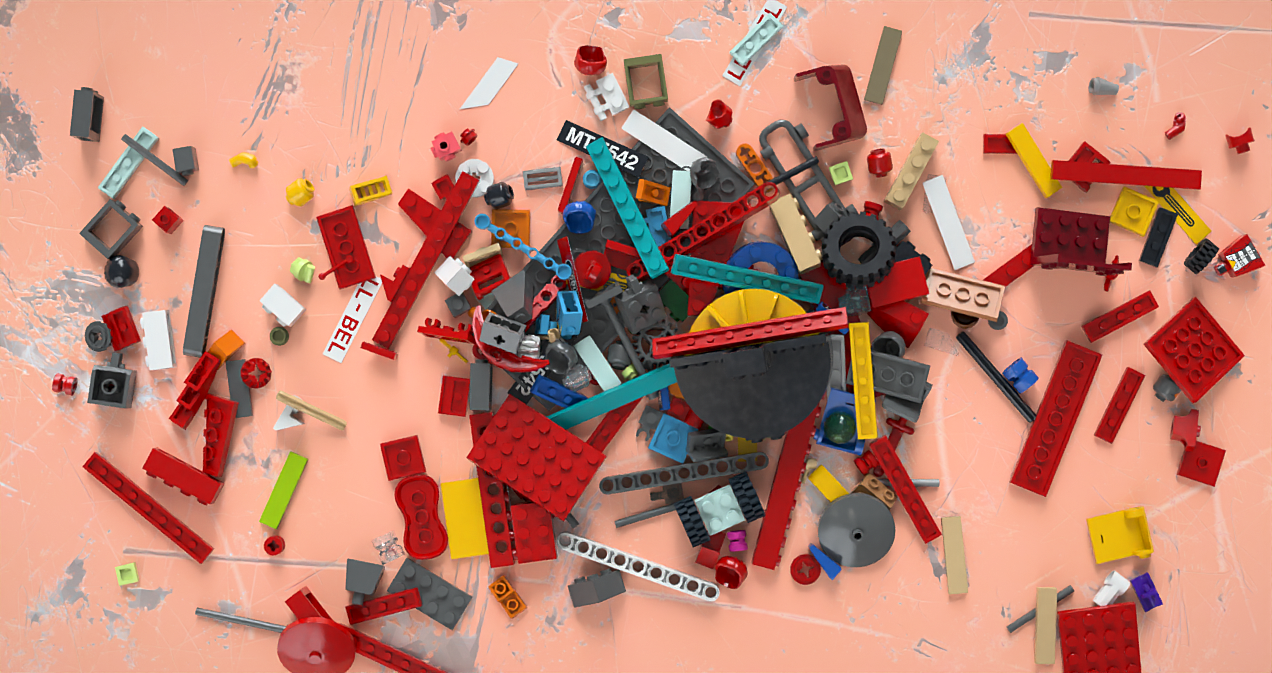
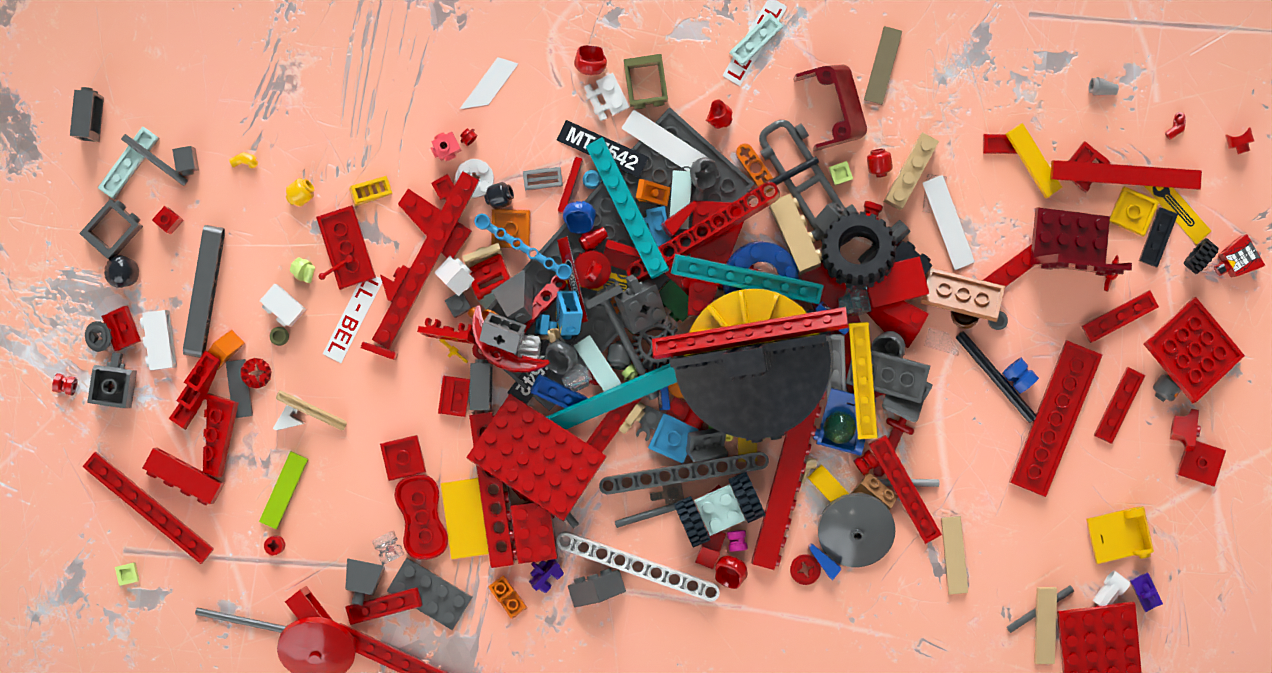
(542, 572): none -> dark purple hips
(592, 239): none -> red cone
(635, 415): none -> tan plate

